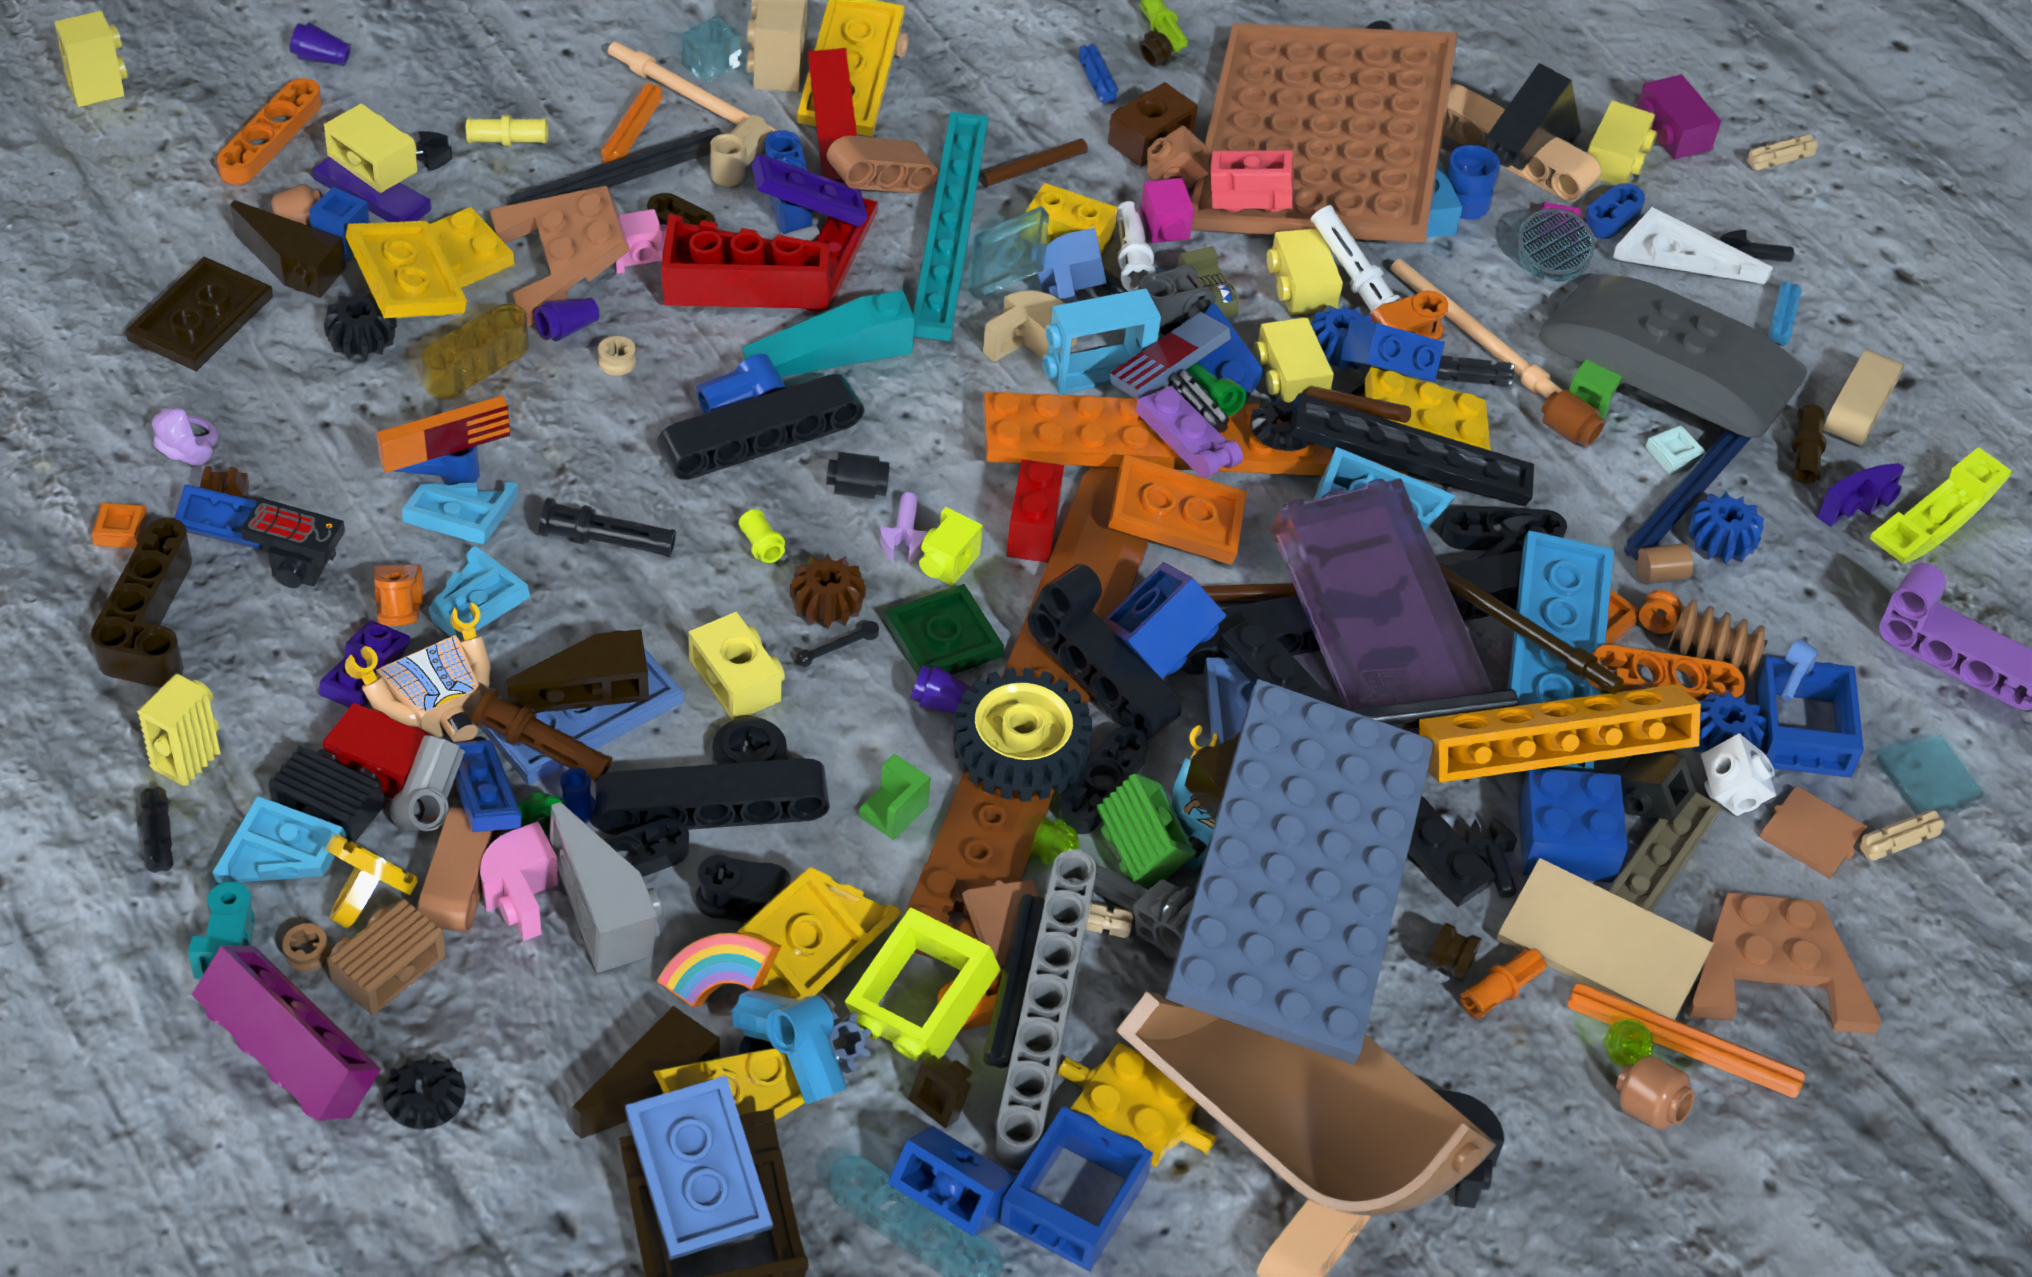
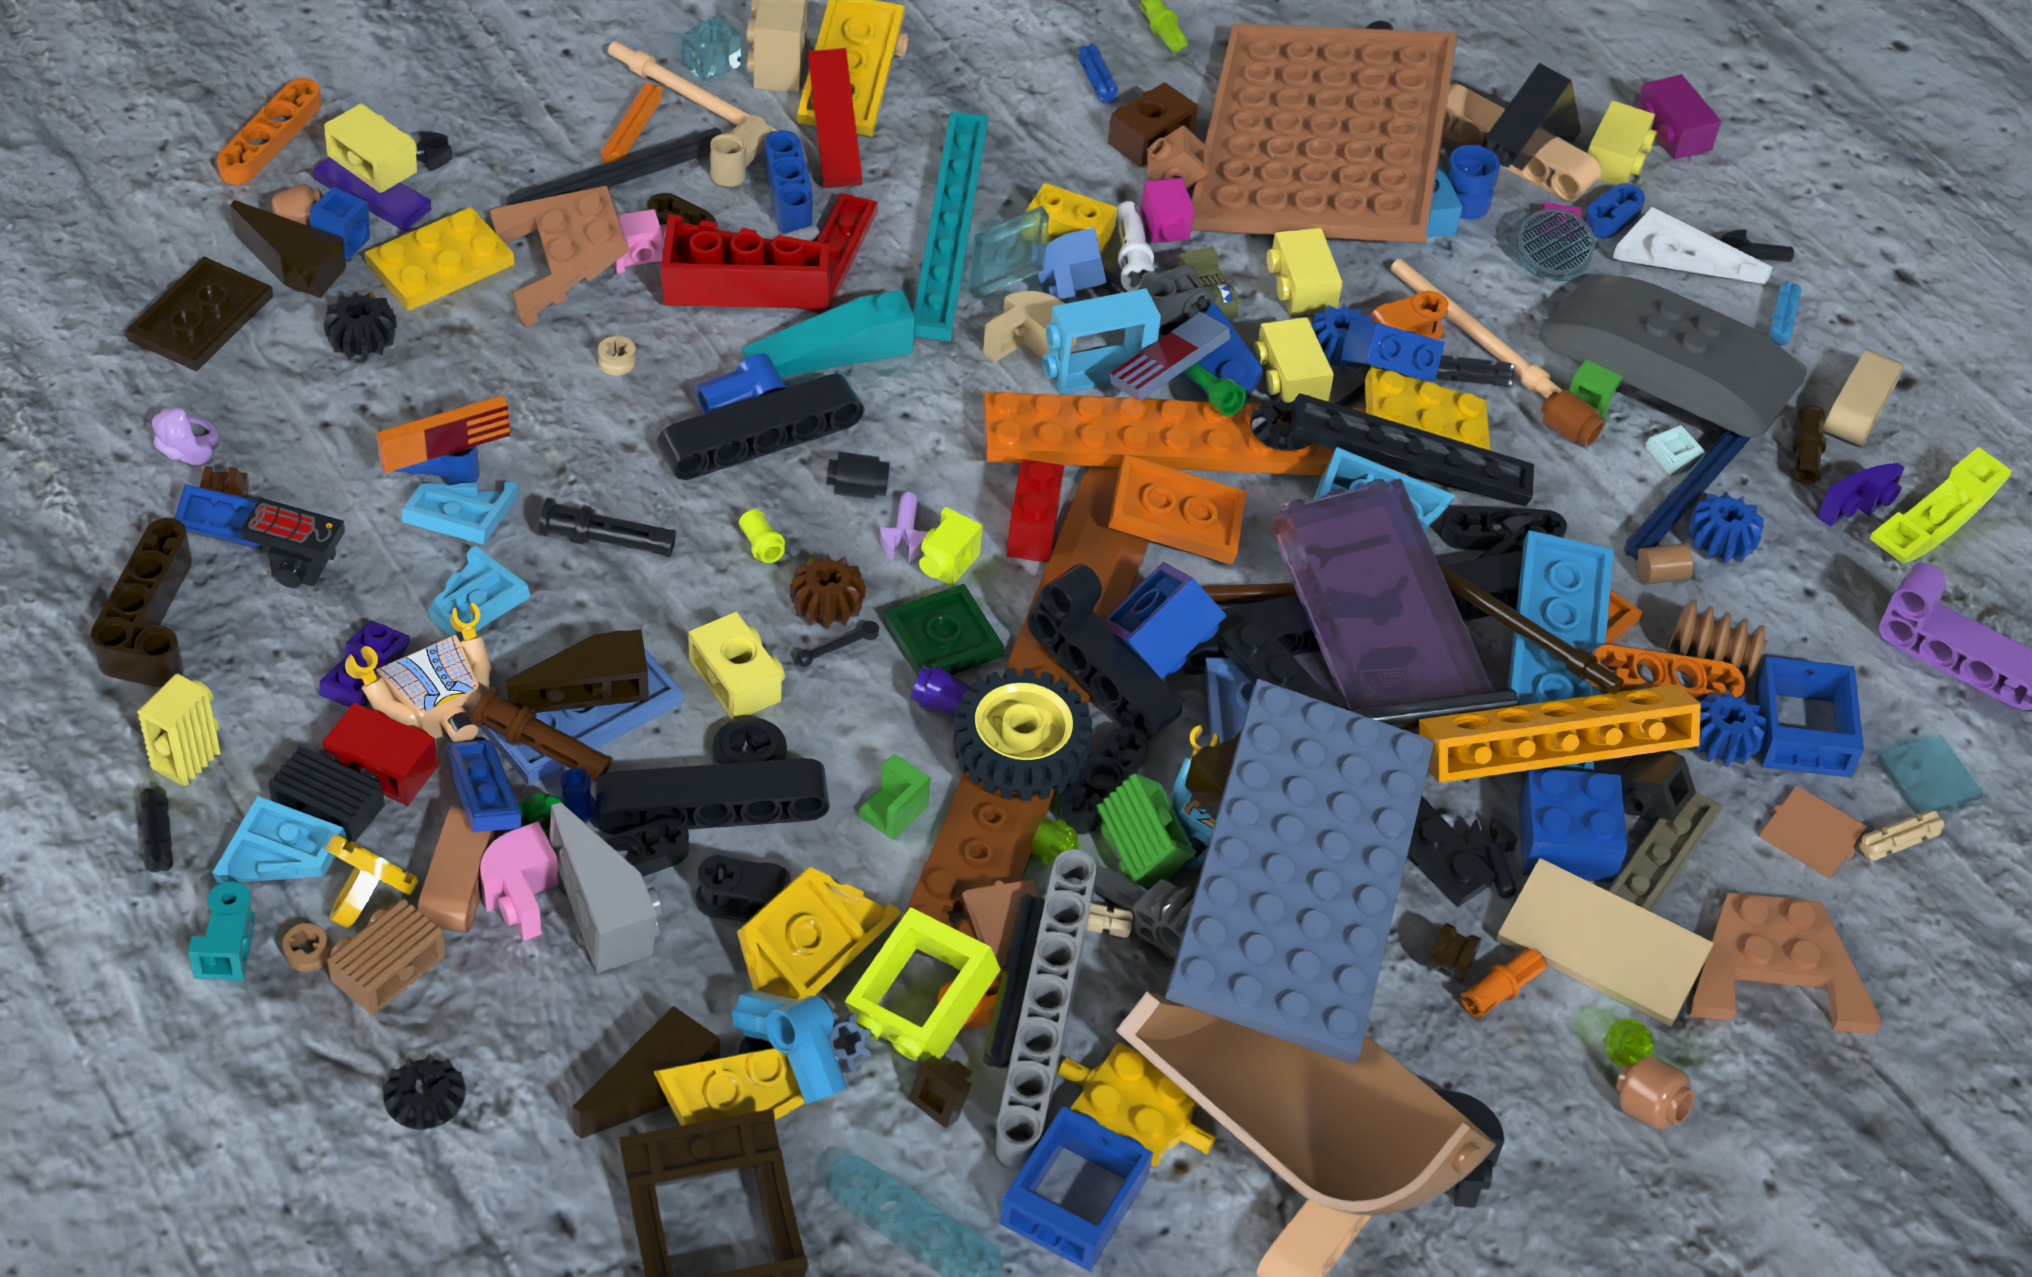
(91, 58): light yellow brick -> none
(119, 525): orange tile -> none
(285, 1033): magenta brick -> none
(318, 45): dark purple cone -> none
(398, 593): orange piece -> none
(406, 269): yellow plate -> none
(429, 781): light grey piece -> none
(475, 351): clear yellow beam -> none
(507, 130): light yellow pin -> none
(564, 317): dark purple cone -> none
(698, 1167): medium blue plate -> none
(716, 962): tile -> none
(809, 190): dark purple tile -> none
(882, 164): nougat beam -> none
(951, 1180): blue brick -> none
(1033, 162): reddish brown bar -> none
(1156, 49): dark brown plate -> none
(1188, 432): medium lavender plate -> none
(1199, 399): black axle -> none
(1252, 180): coral brick -> none
(1364, 404): reddish brown bar -> none
(1370, 275): white pin -> none
(1660, 623): orange bush -> none
(1690, 1040): orange axle -> none
(1738, 775): white brick -> none
(1782, 152): tan axle -> none
(1803, 658): medium blue hand -> none

